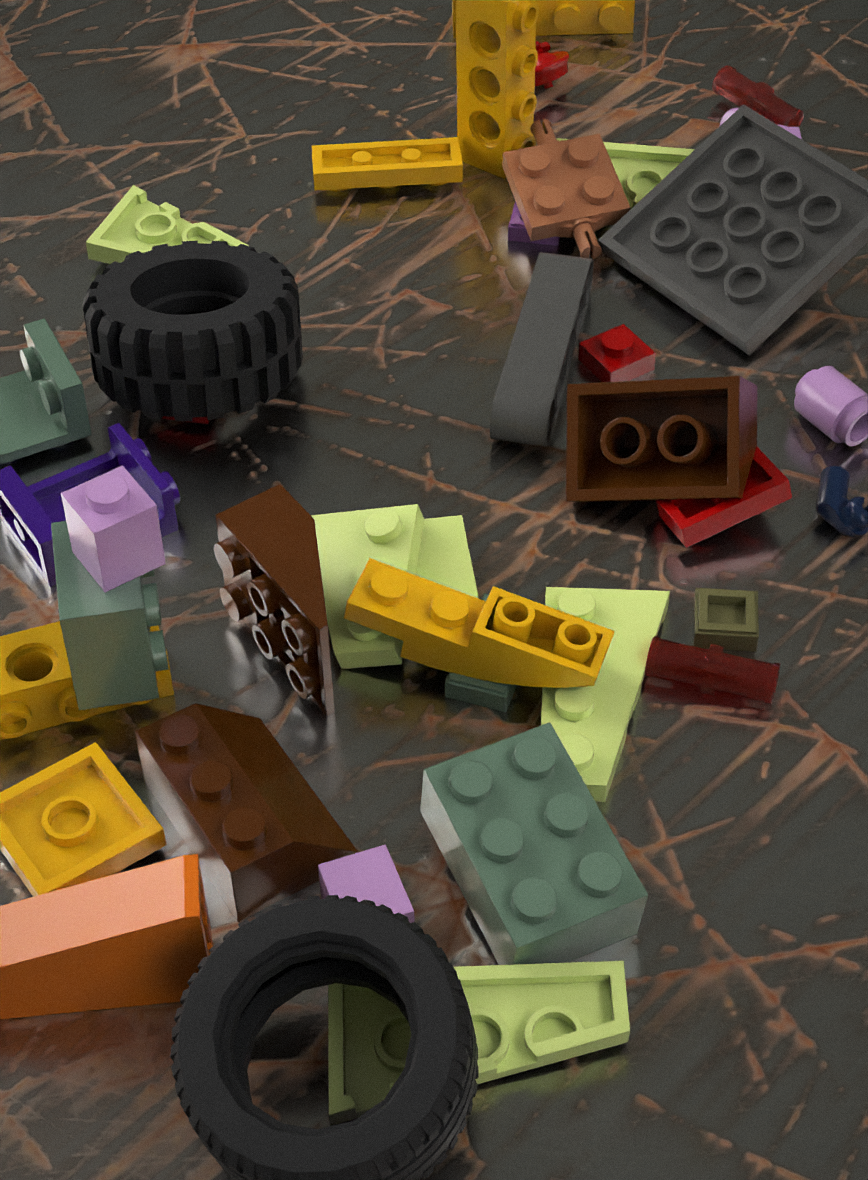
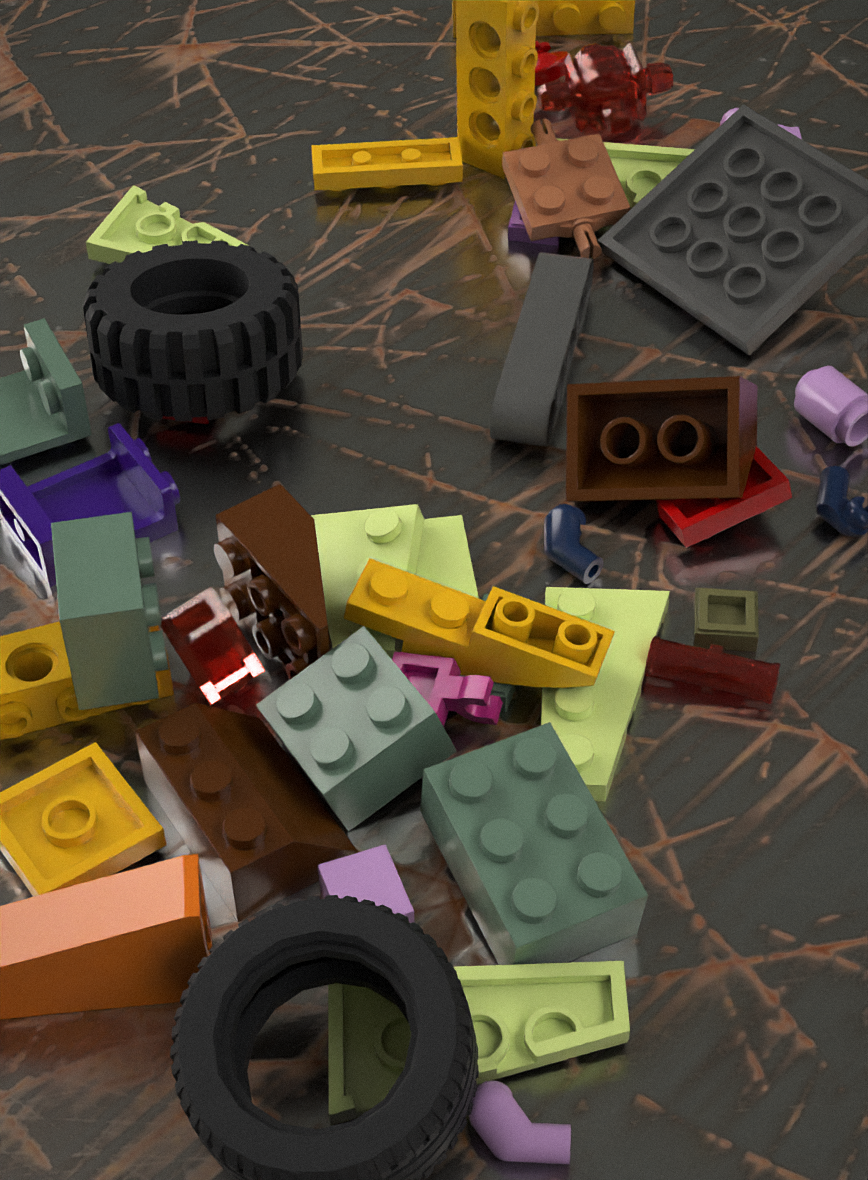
(113, 528): lavender brick -> none
(211, 645): none -> clear red brick
(357, 727): none -> sand green brick
(446, 691): none -> dark pink plate
(511, 1133): none -> lavender arm
(563, 543): none -> dark blue arm
(605, 88): none -> clear red piece
(616, 355): red plate -> none
(738, 88): clear red pin -> none

